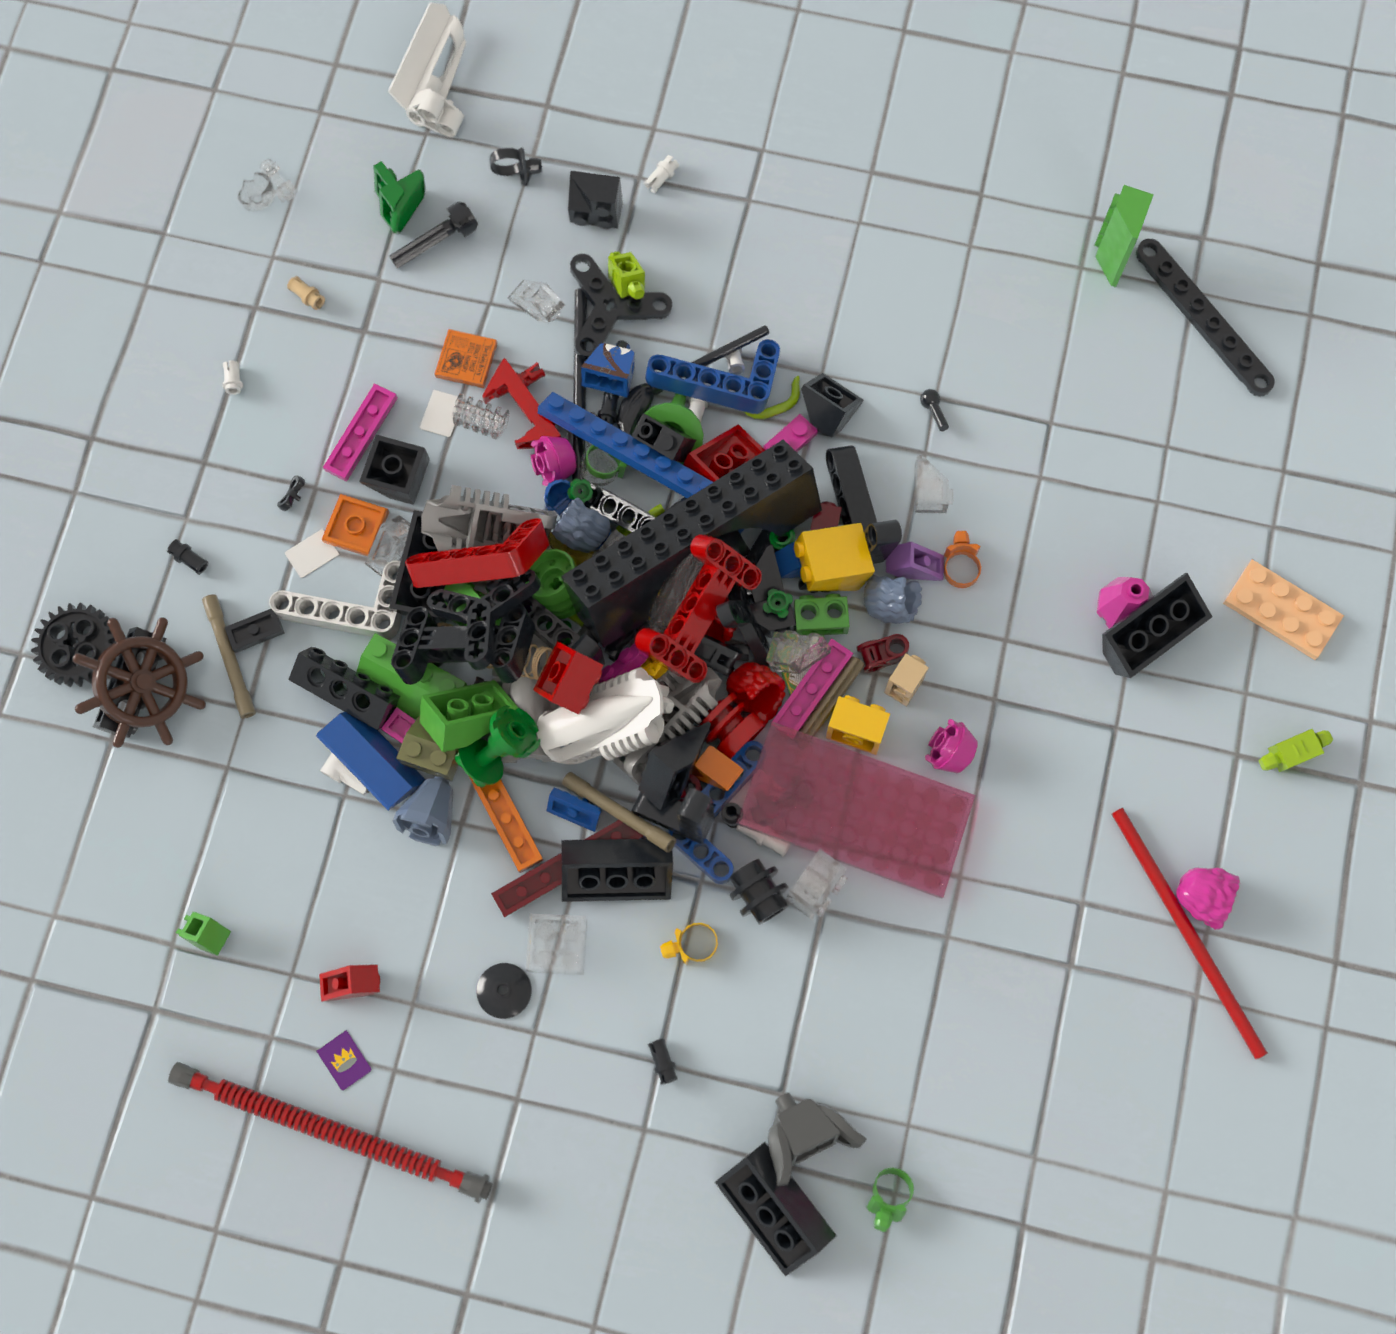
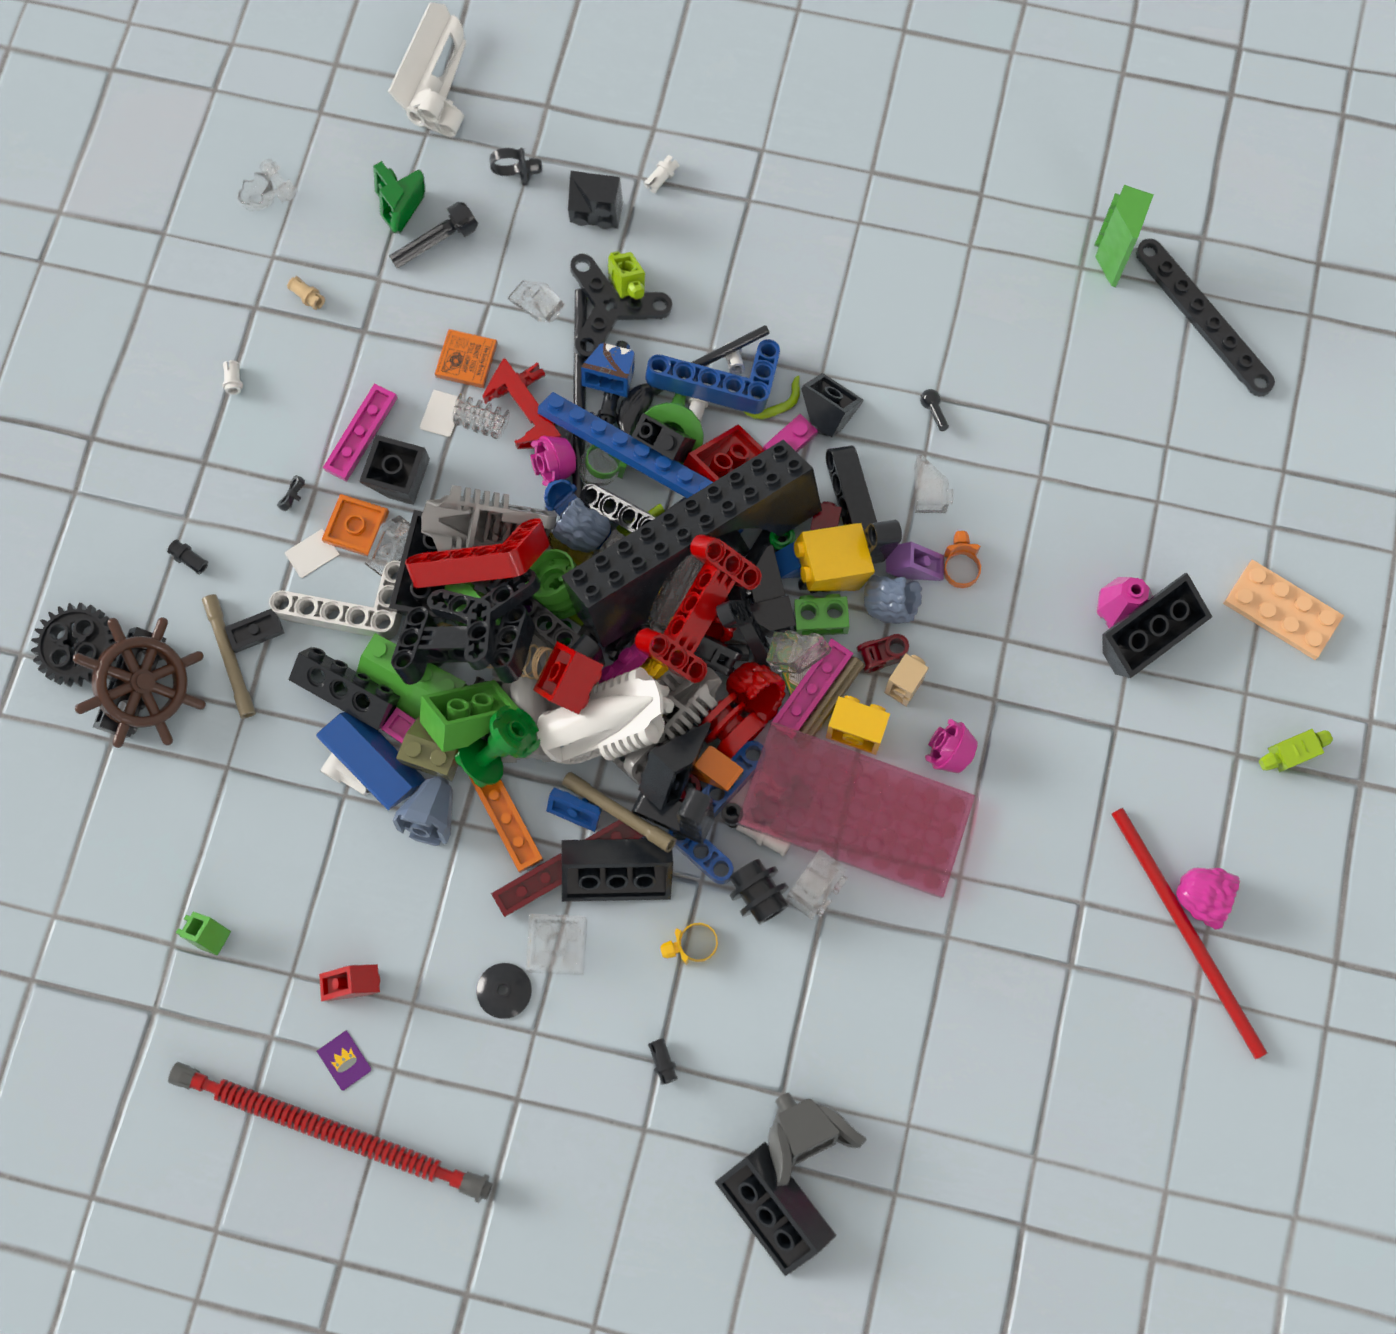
(580, 484): green plate -> none
(774, 596): green plate -> none
(884, 1212): bright green piece -> none

